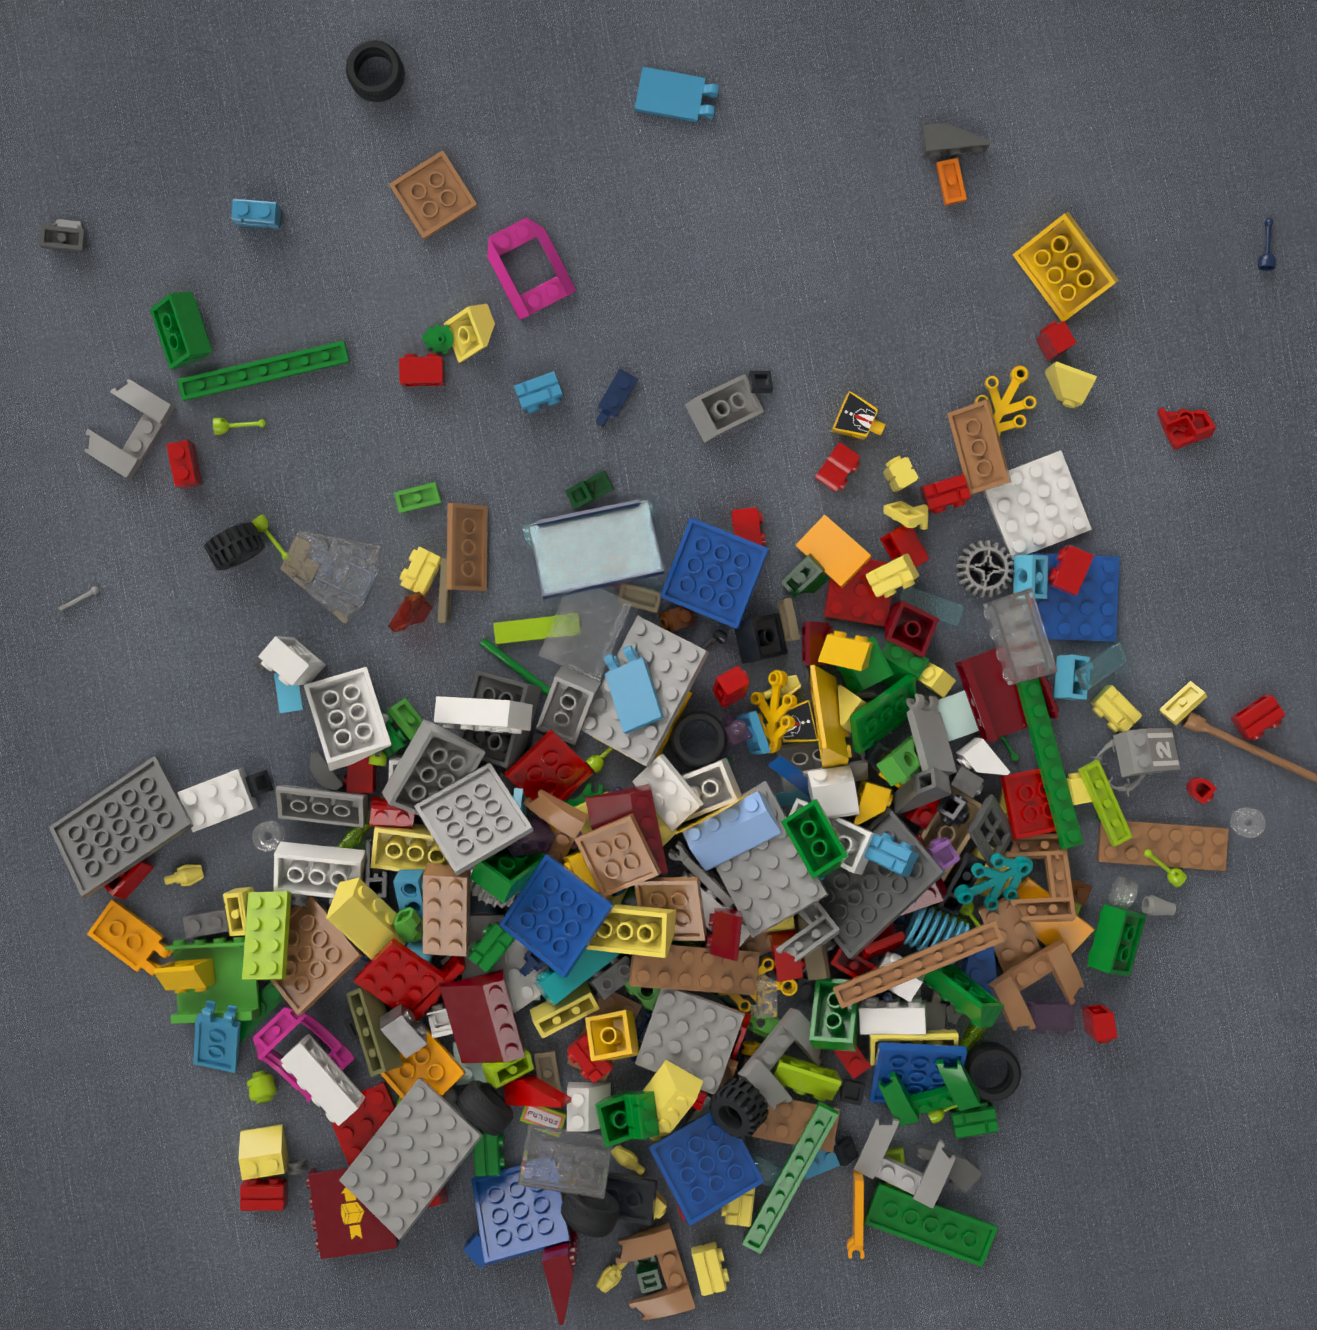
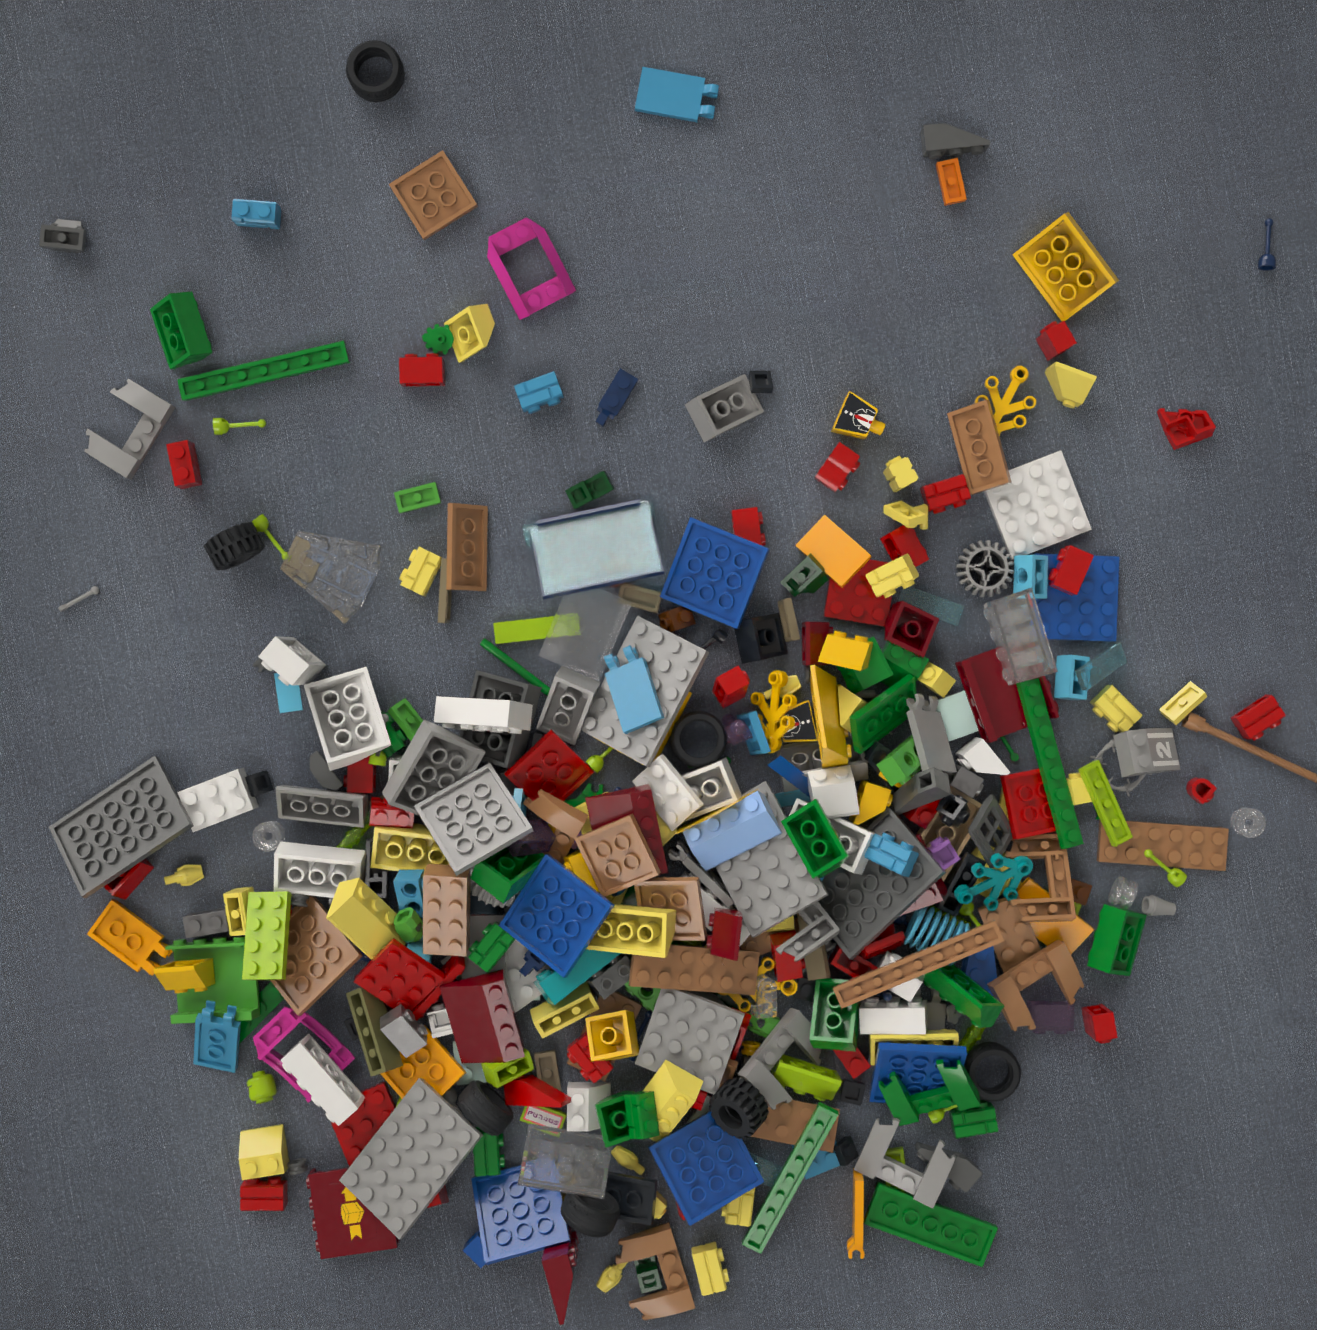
(411, 611): clear red slope -> none

